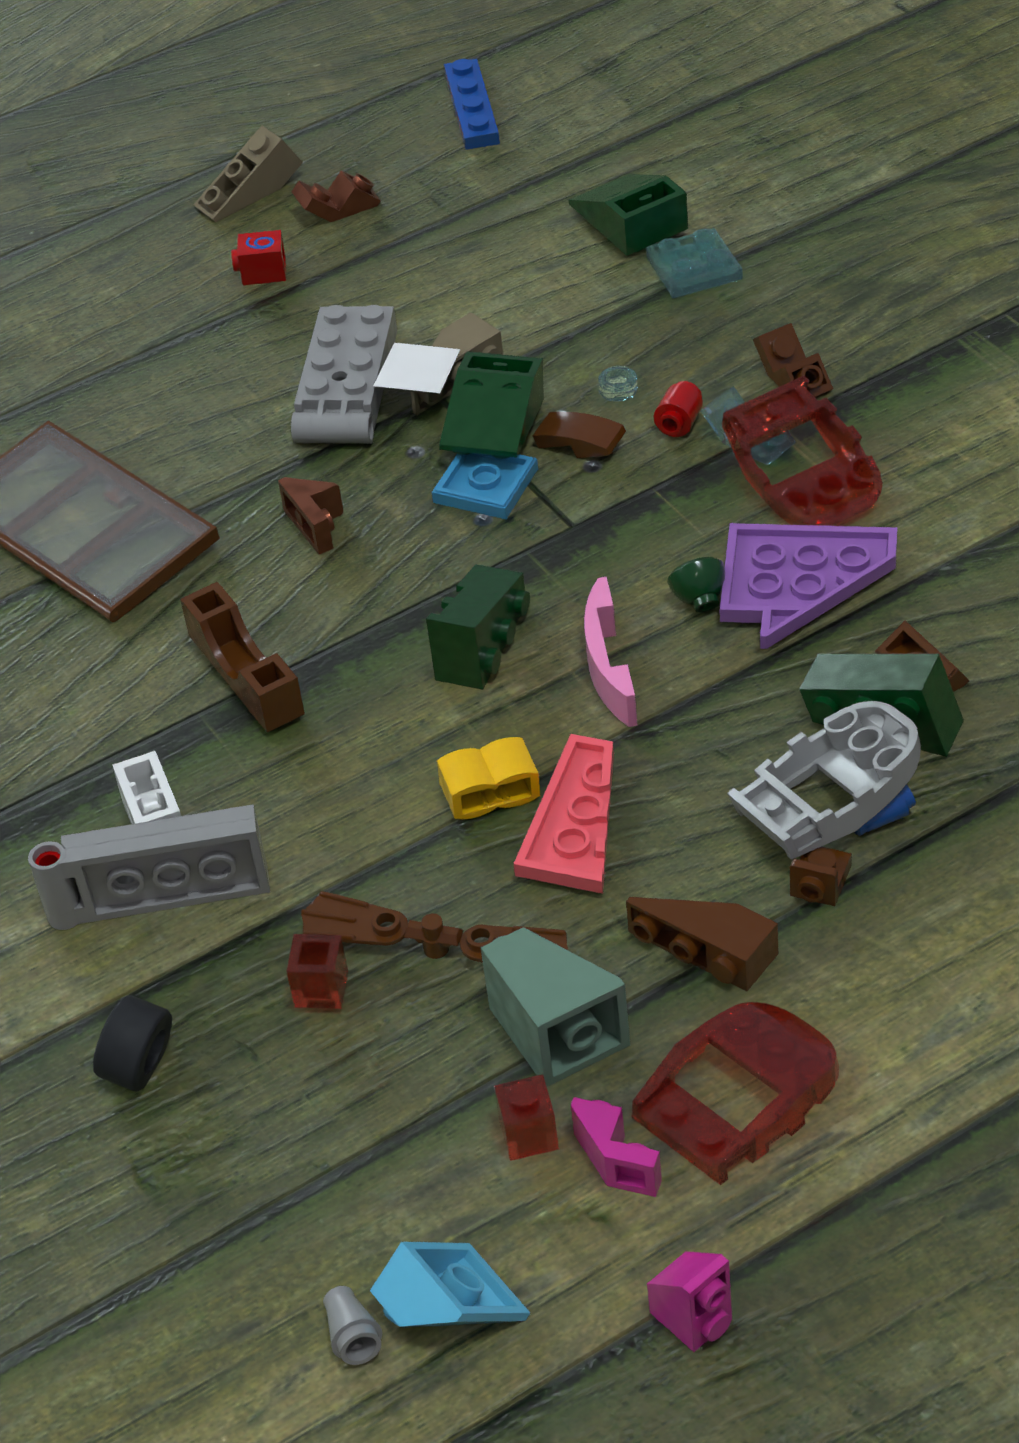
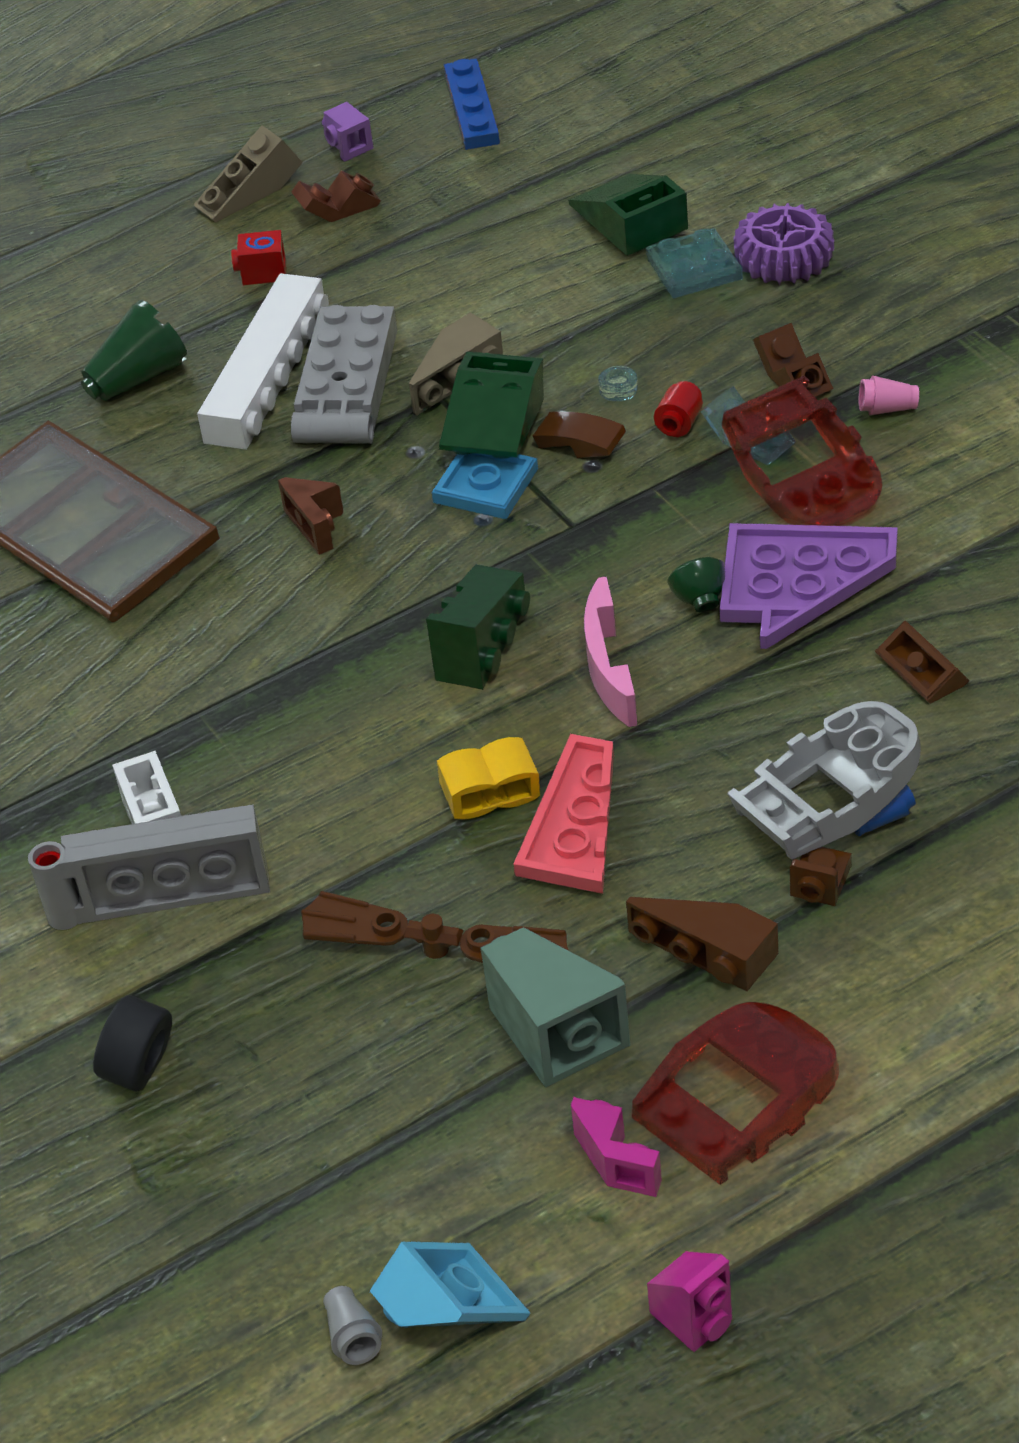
(133, 353): none -> dark green cone
(261, 683): reddish brown arch -> none
(262, 362): none -> white brick
(317, 971): clear red brick -> none
(347, 130): none -> medium lavender brick
(417, 367): white sticker -> none
(526, 1117): clear red brick -> none
(783, 243): none -> medium lavender gear
(886, 395): none -> bright pink cone
(908, 682): dark green wedge -> none

